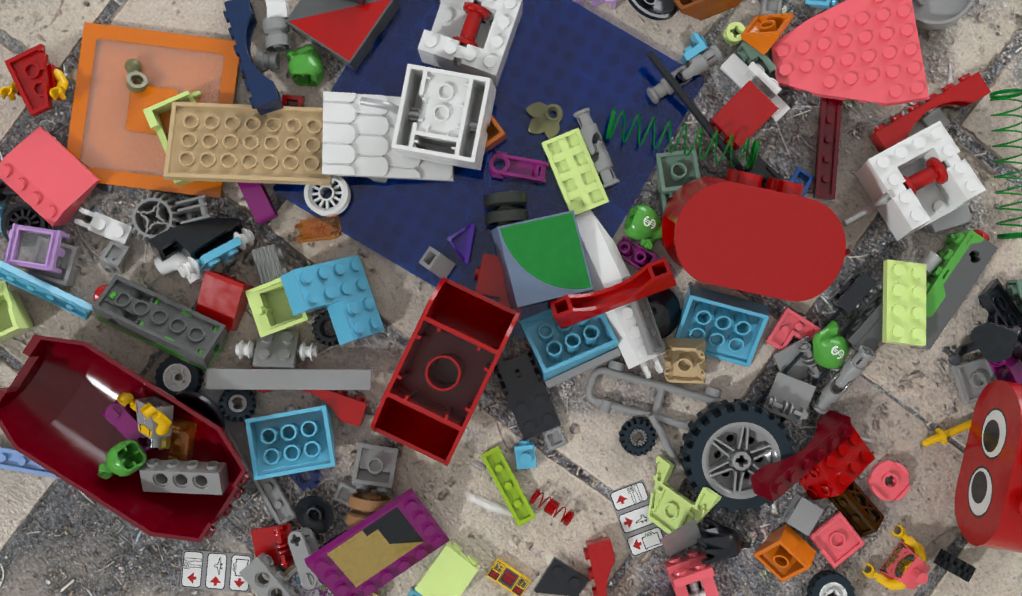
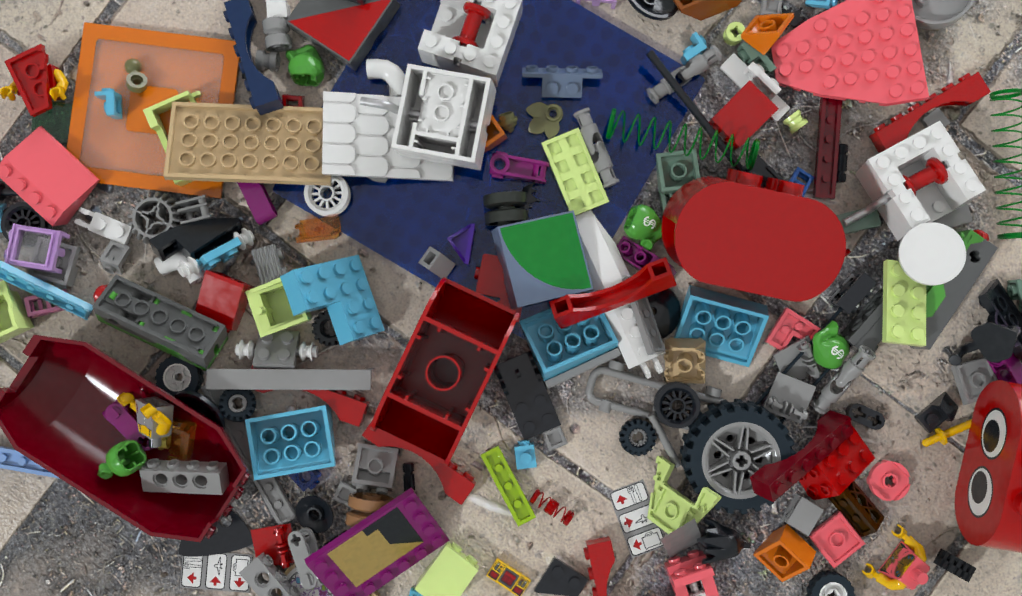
(30, 308): none -> bright pink slope
(55, 121): none -> clear green slope
(113, 102): none -> medium azure bracket
(225, 540): none -> black piece
(388, 72): none -> white cylinder
(408, 477): none -> black axle
(454, 482): none -> red arch
(507, 121): none -> olive plate
(530, 198): none -> black piece
(562, 81): none -> sand blue bracket
(694, 408): none -> black wheel
(795, 121): none -> yellowish green wheel
(796, 21): none -> black piece
(842, 163): none -> black axle
(863, 419): none -> black beam
(867, 222): none -> sand green slope
(931, 254): none -> white piece
(937, 412): none -> black slope

